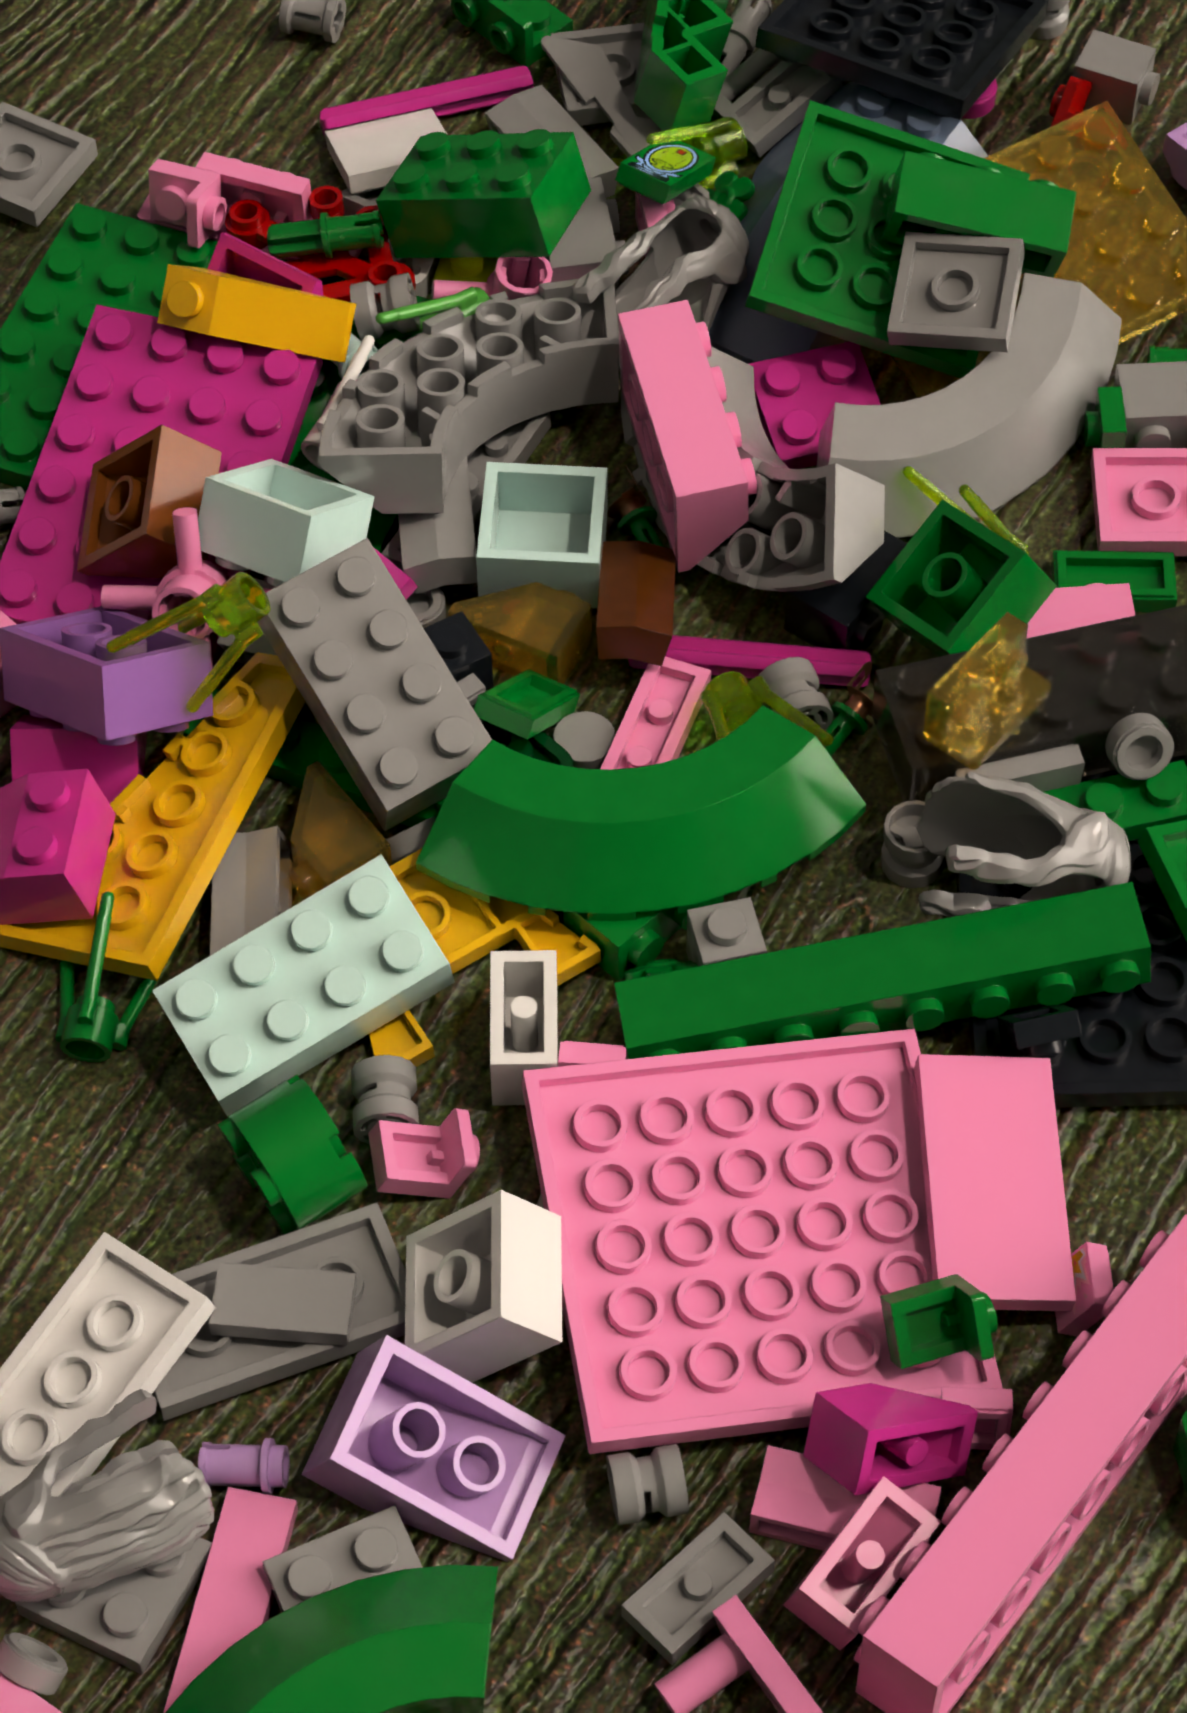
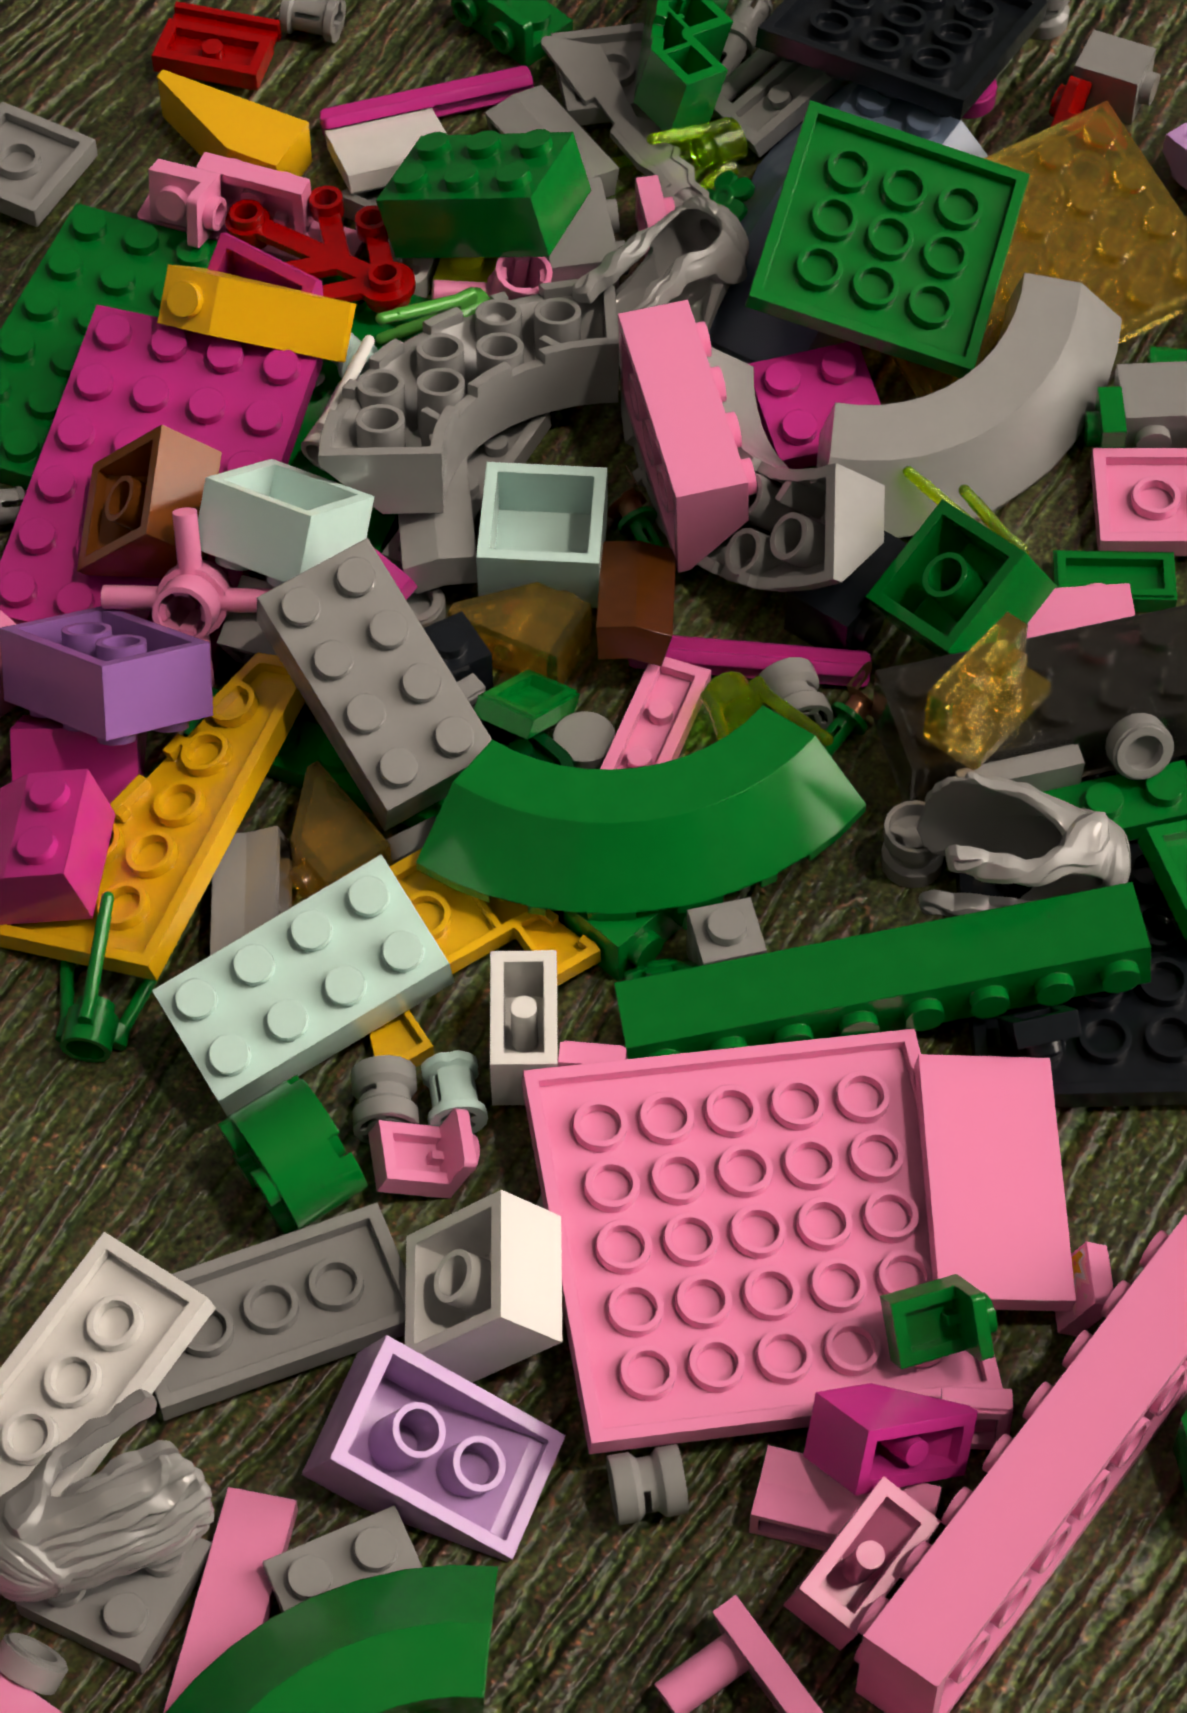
(217, 45): none -> red plate
(227, 610): clear neon green plant -> none
(234, 126): none -> yellow slope
(245, 1465): lavender pin -> none
(283, 1303): light grey tile -> none
(326, 235): green axle -> none
(394, 293): light grey wheel -> none
(452, 1086): none -> light aqua bush
(665, 170): tile -> none
(678, 1601): light grey plate -> none
(956, 291): light grey plate -> none
(980, 201): green brick -> none

